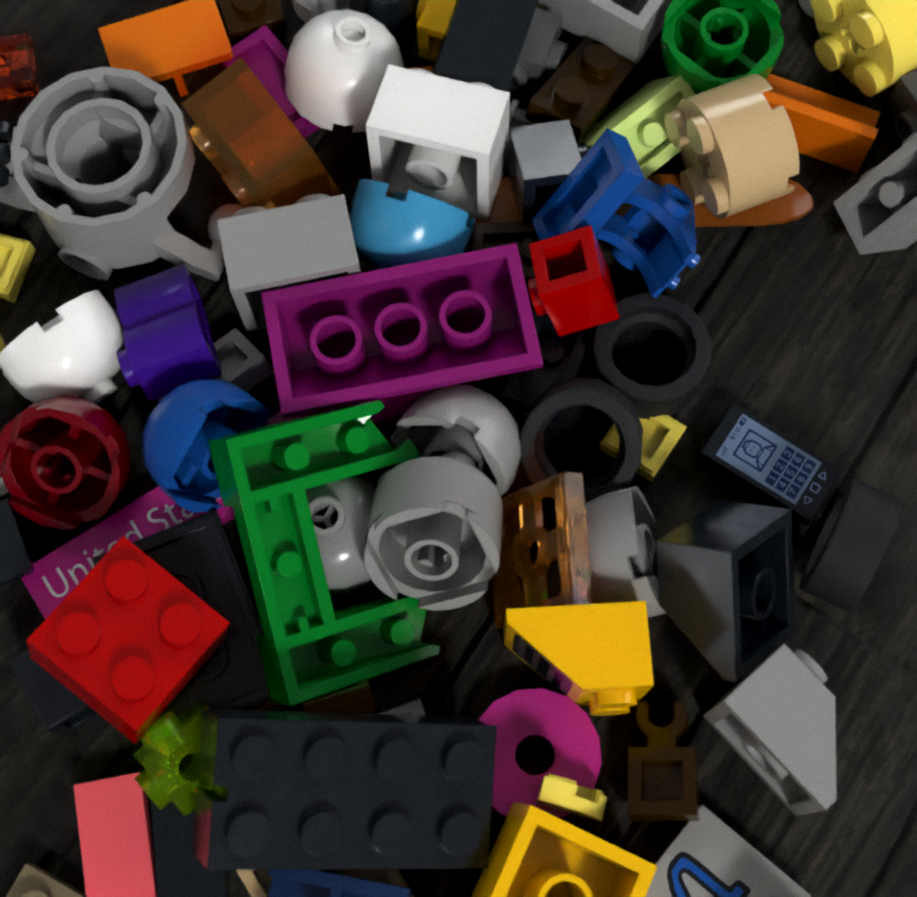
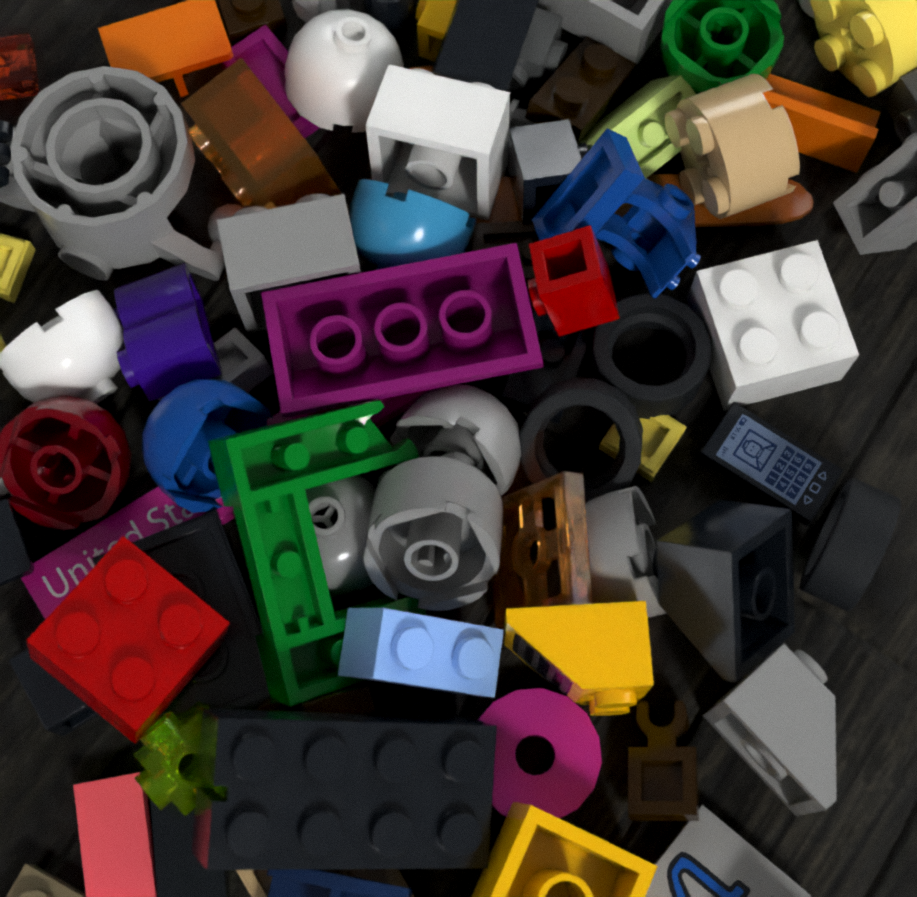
(420, 651): none -> light blue brick
(567, 796): light yellow tile -> none
(772, 324): none -> white brick

